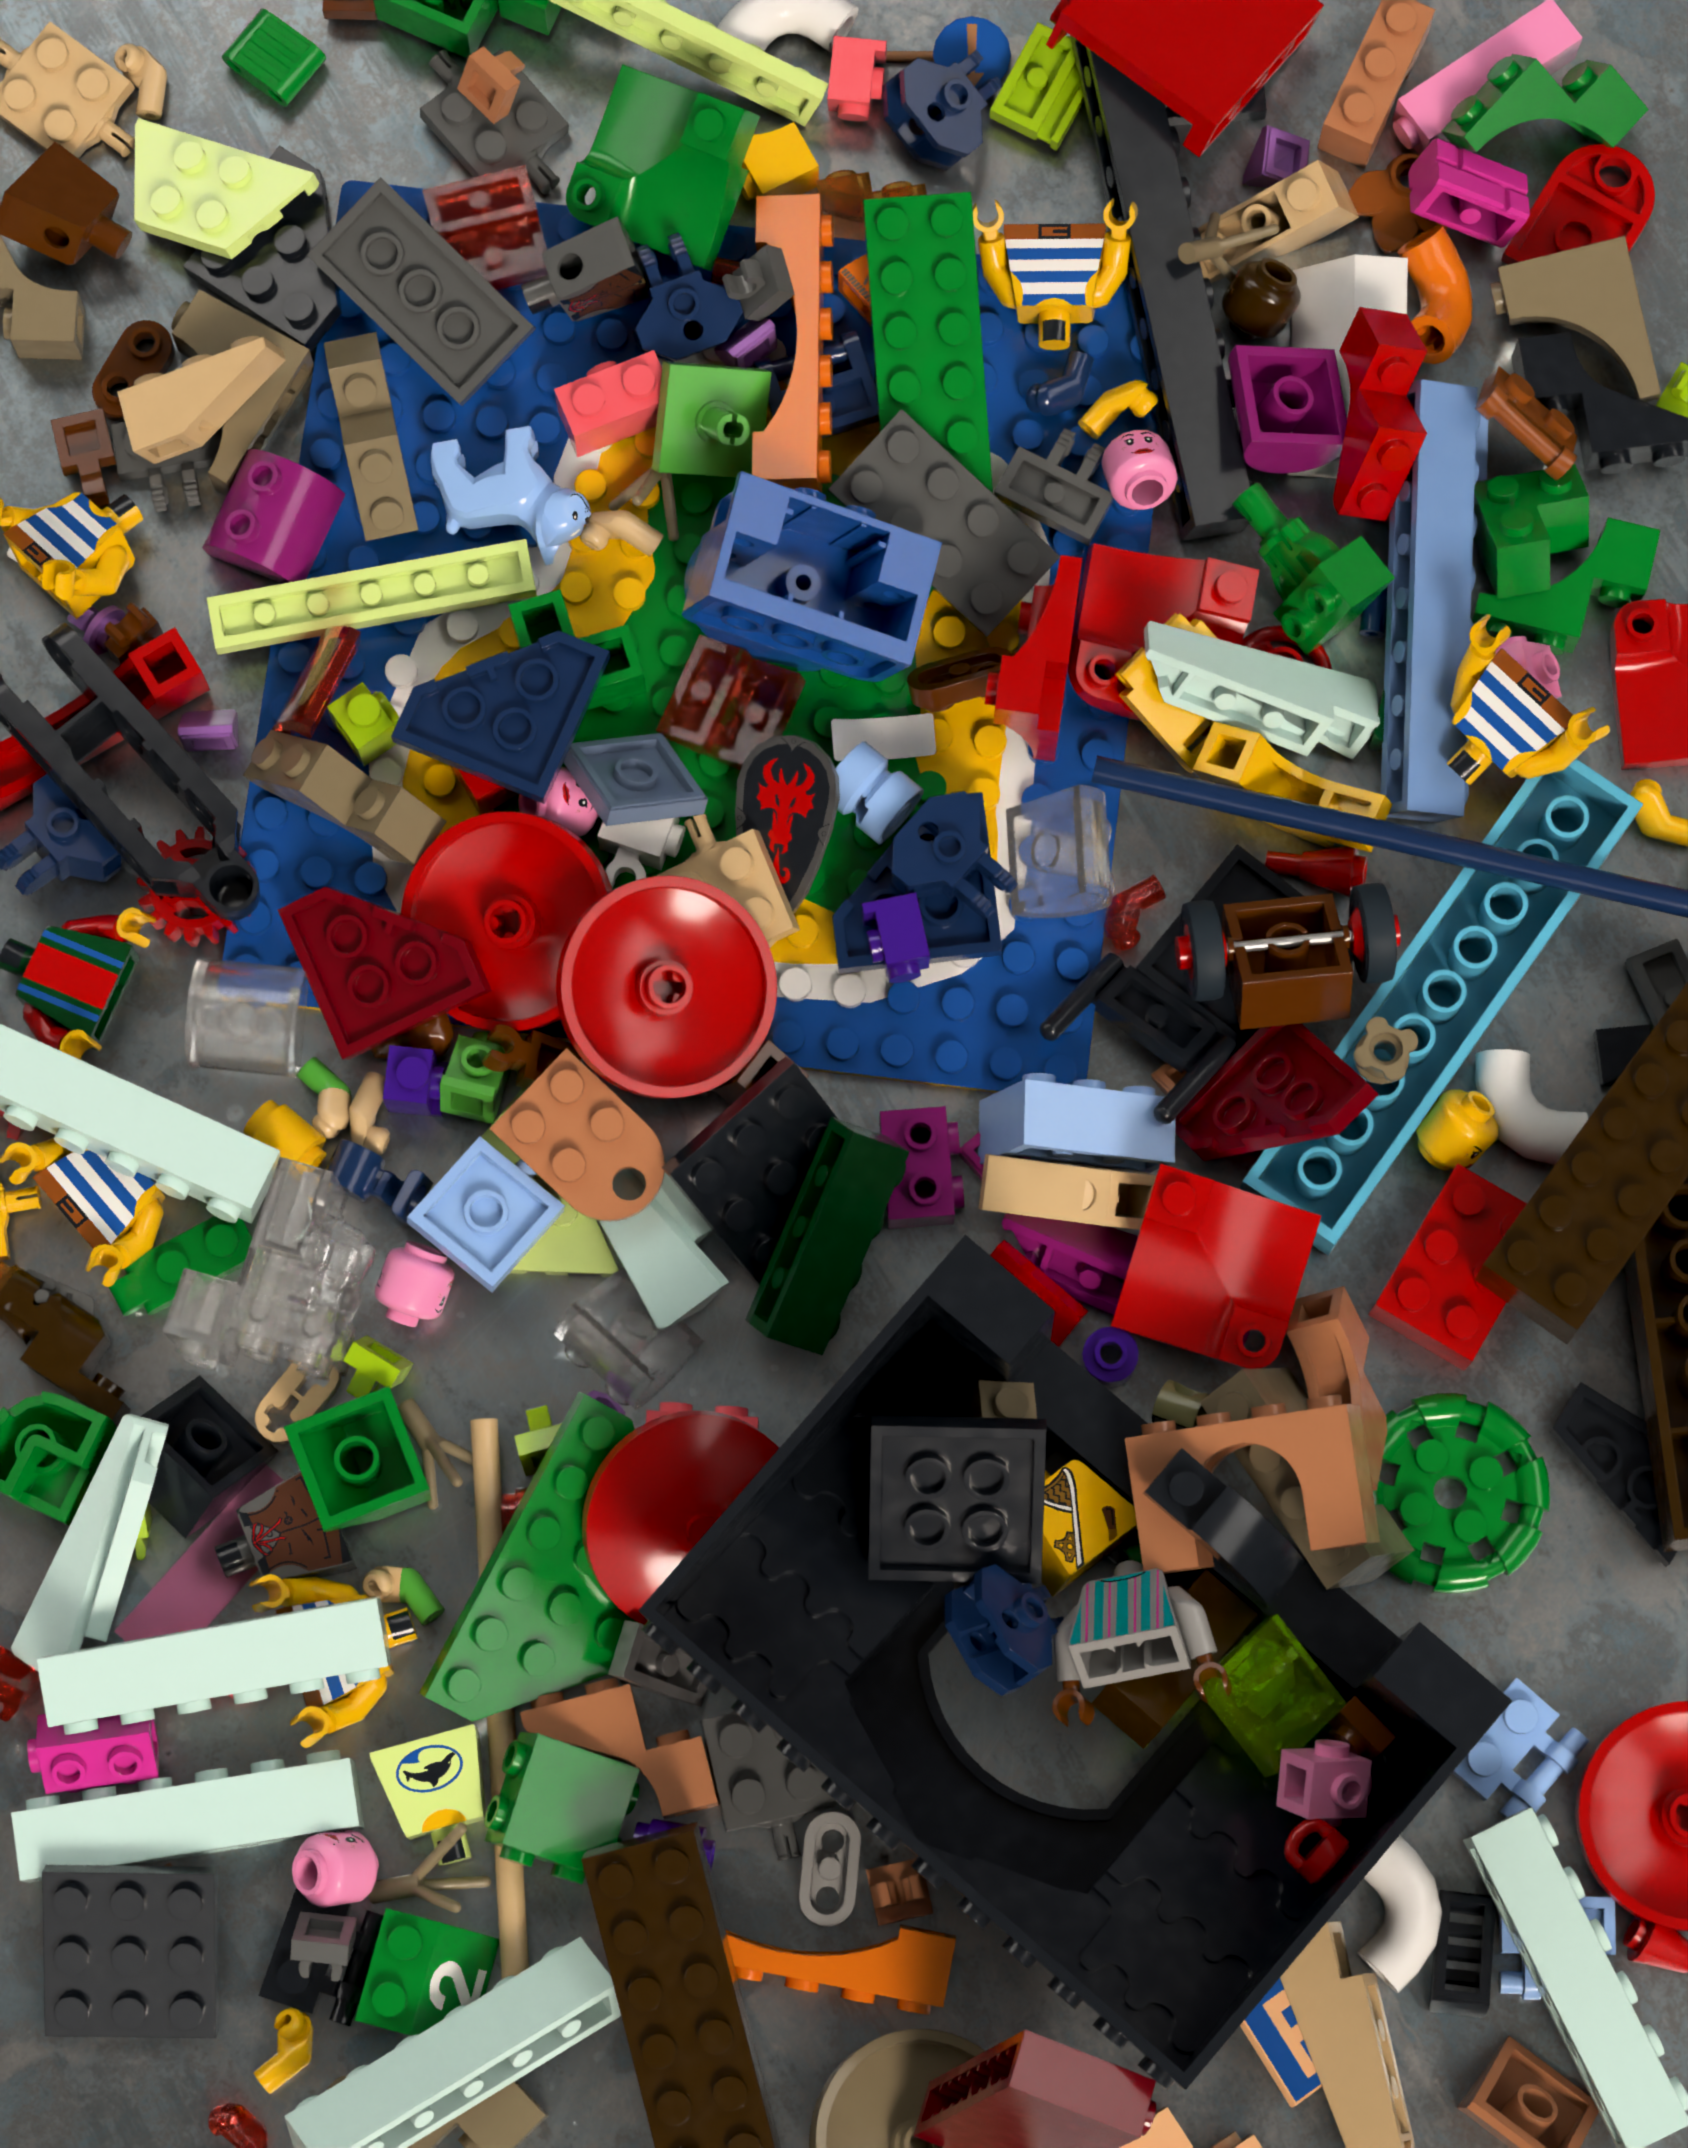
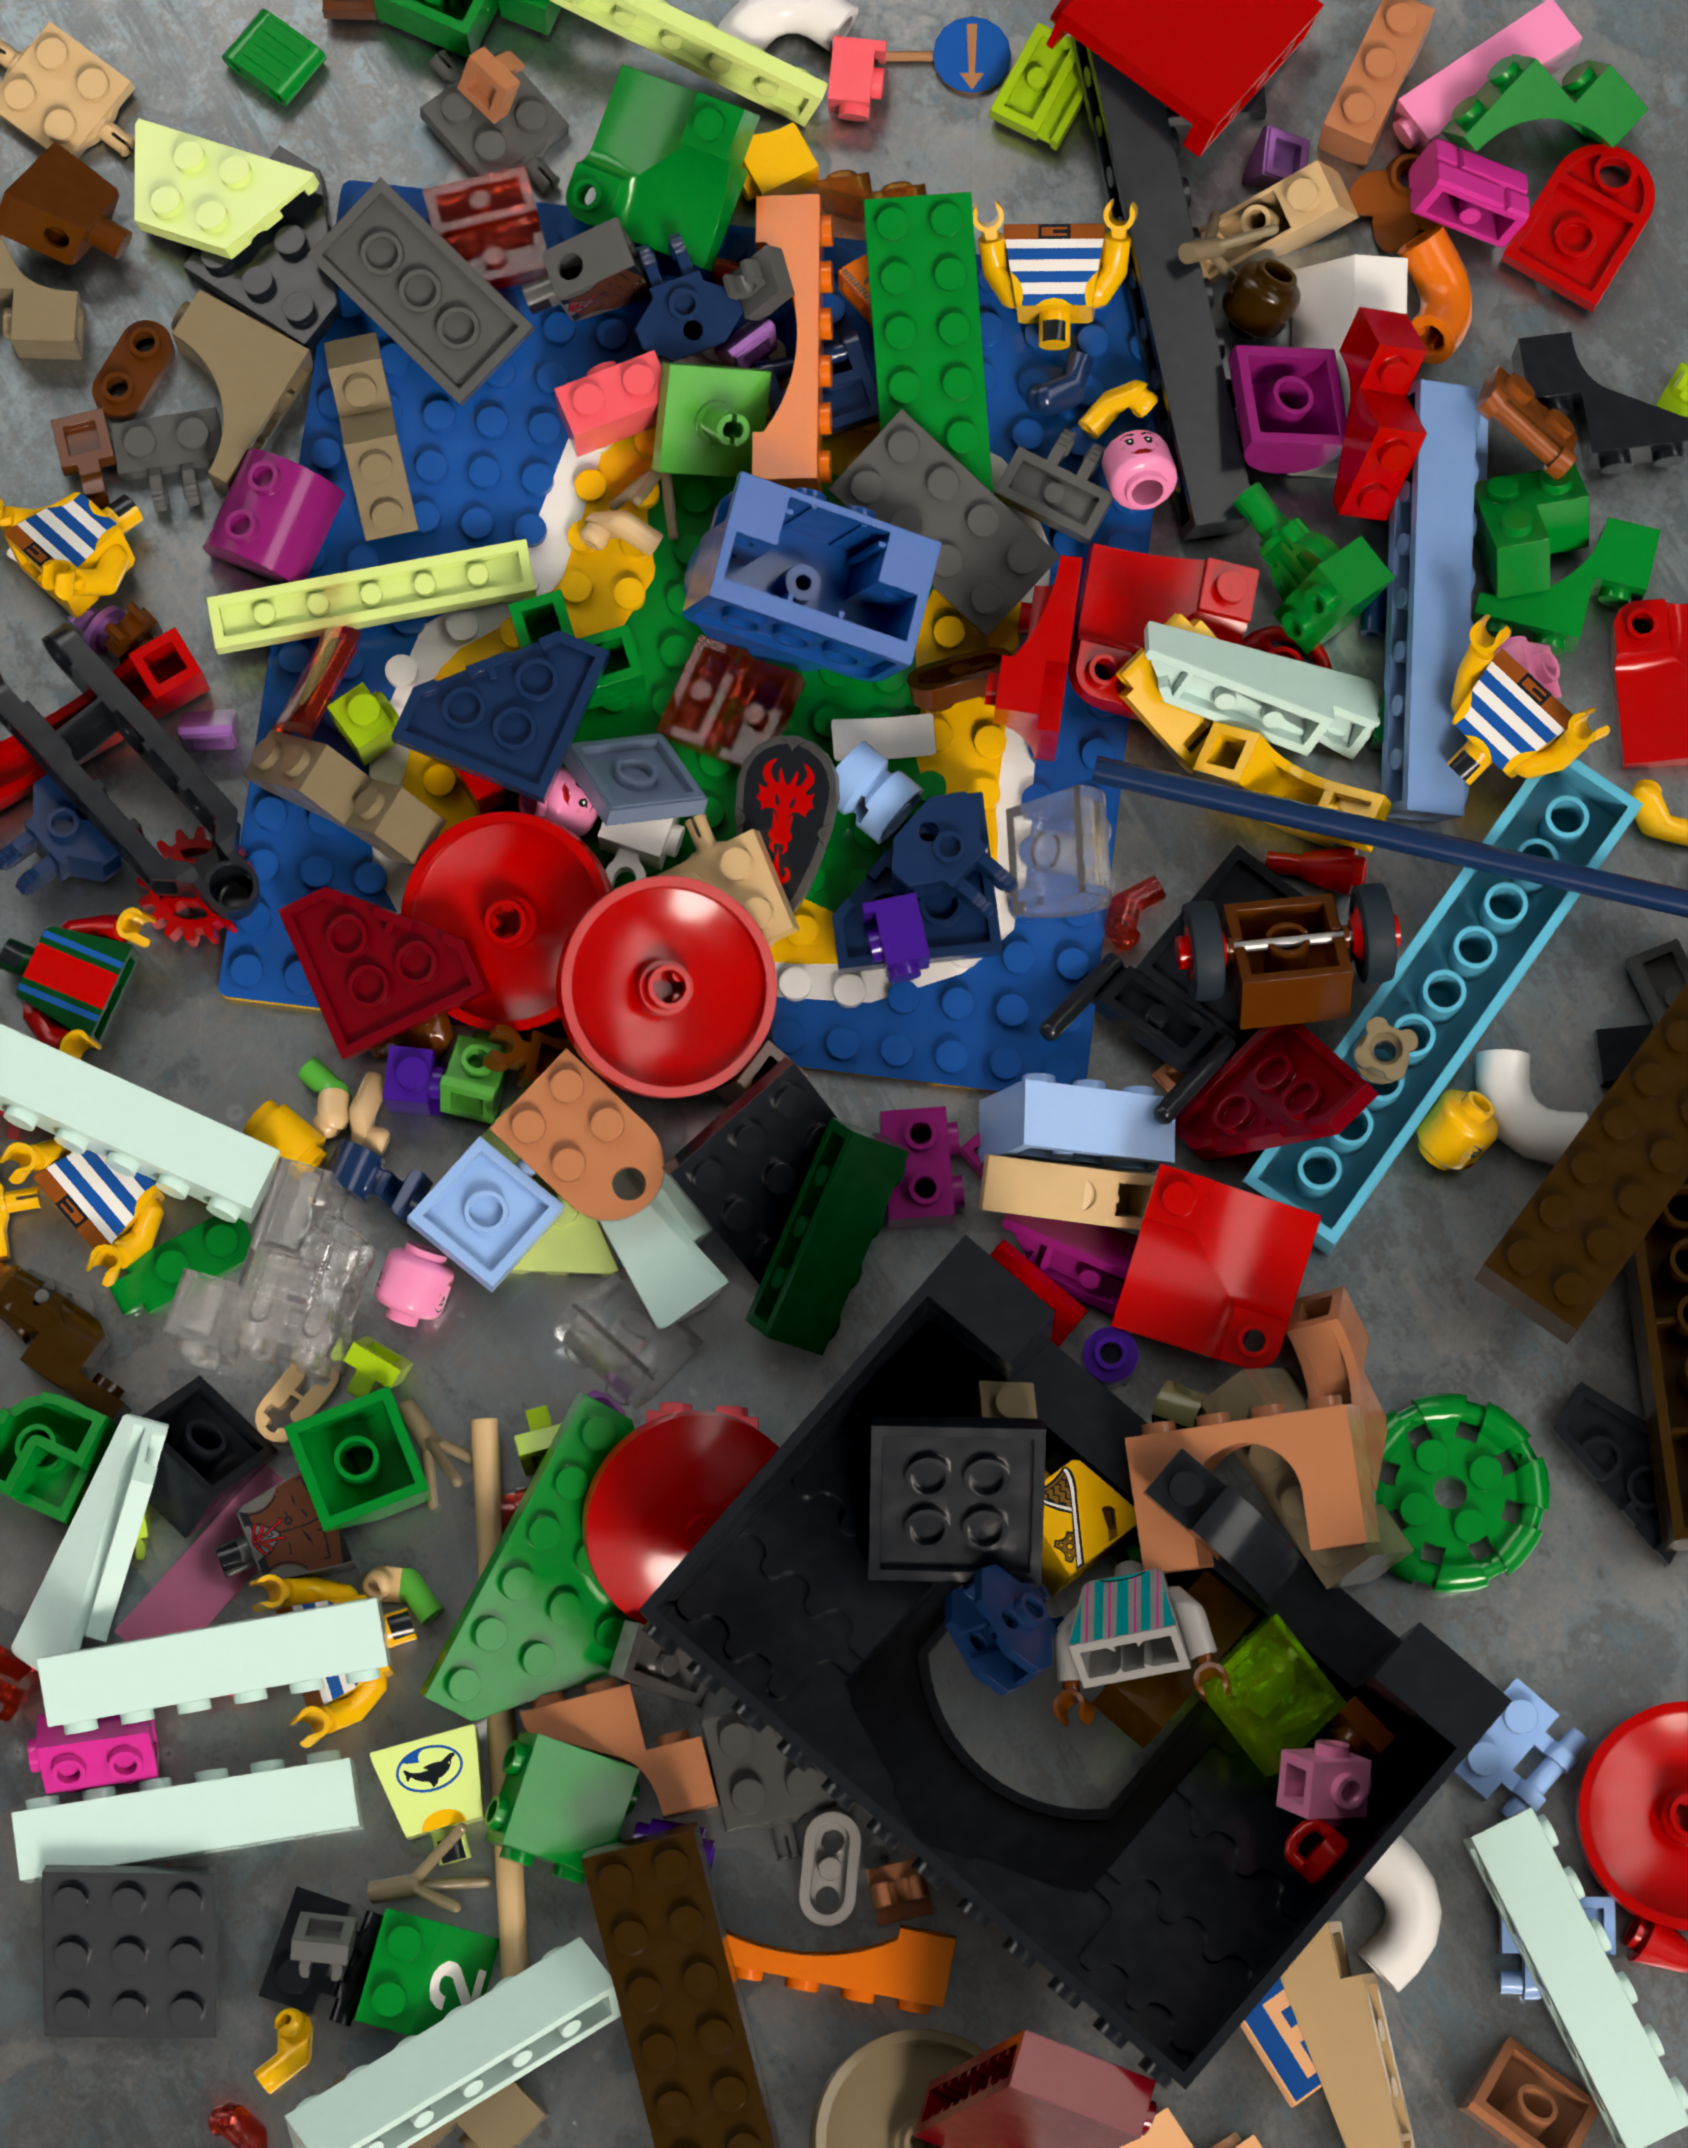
(147, 75): tan arm -> none
(189, 405): tan slope -> none
(246, 1017): clear brick -> none
(335, 1868): bright pink head -> none
(509, 494): light blue animal -> none
(942, 106): dark blue hinge -> none
(1434, 1285): red brick -> none
(1462, 2002): black slope -> none
(1587, 292): dark tan arch -> none

